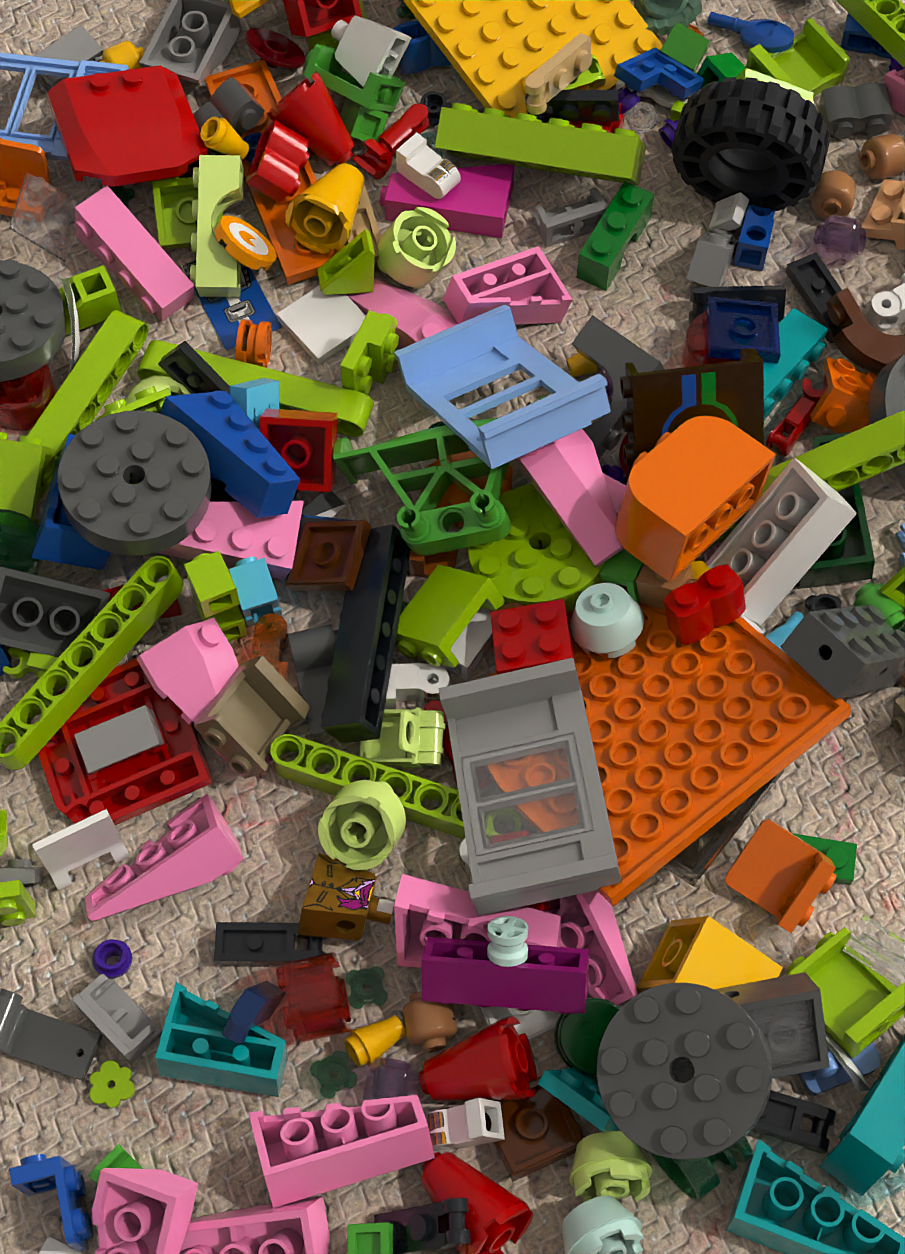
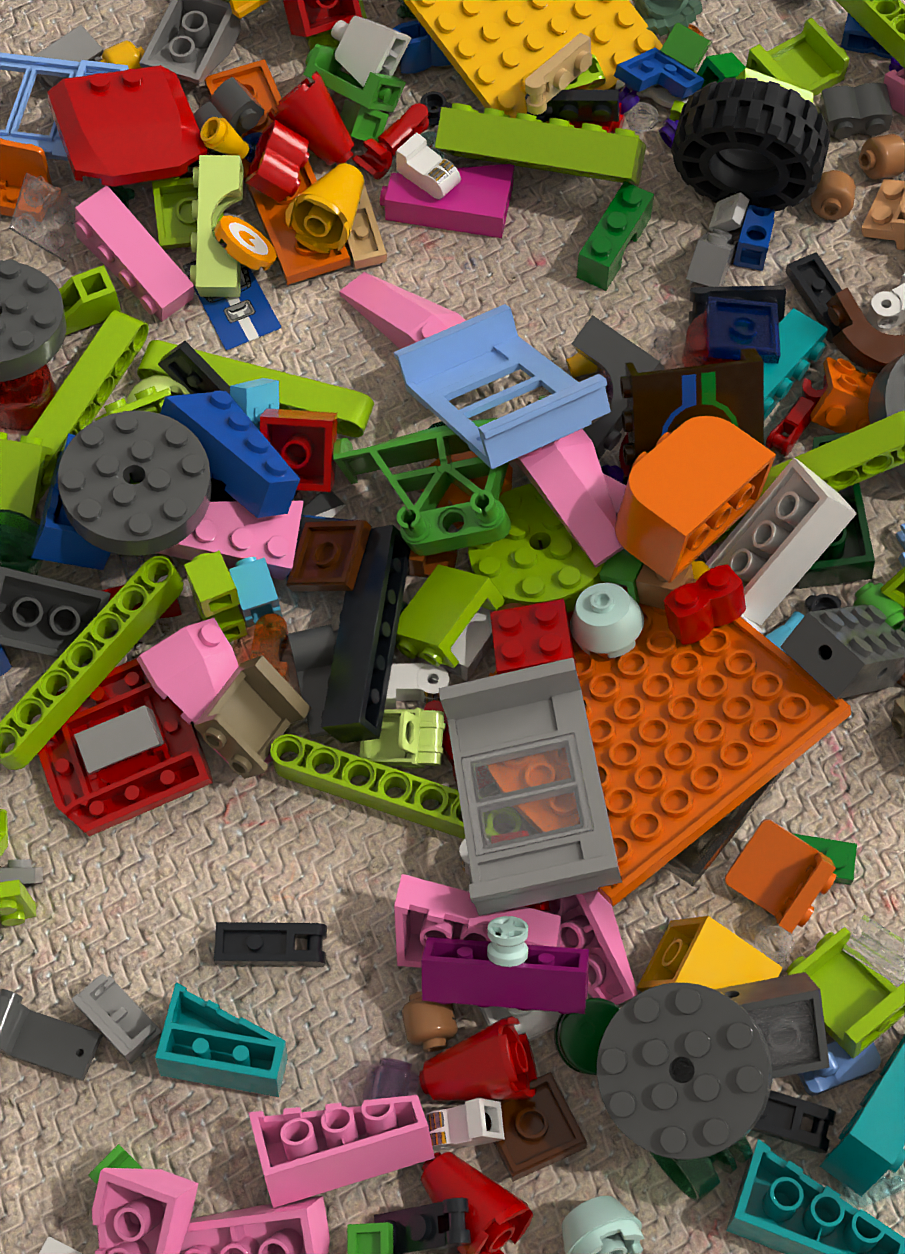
(29, 662): lime plate -> none
(44, 1175): blue bracket -> none
(74, 321): sticker -> none
(80, 845): white flag -> none
(111, 1073): lime plant -> none
(112, 948): dark purple plate -> none
(187, 856): bright pink wedge -> none
(251, 1009): dark blue piece -> none
(254, 342): orange wheel -> none
(274, 48): dark red dish -> none
(315, 998): clear red brick -> none
(322, 322): white tile -> none
(338, 1063): clear green plate -> none
(341, 901): pearl gold torso -> none
(350, 268): lime slope -> none
(358, 979): clear green plate -> none
(362, 824): yellowish green brick -> none
(371, 353): lime plate -> none
(371, 1041): yellow cone -> none
(416, 247): yellowish green brick -> none
(520, 281): bright pink wedge -> none
(571, 220): light grey hinge -> none
(579, 1093): teal plate -> none
(610, 1166): yellowish green cone -> none
(768, 33): blue piece -> none
(840, 238): clear purple head -> none
(847, 1063): sticker -> none

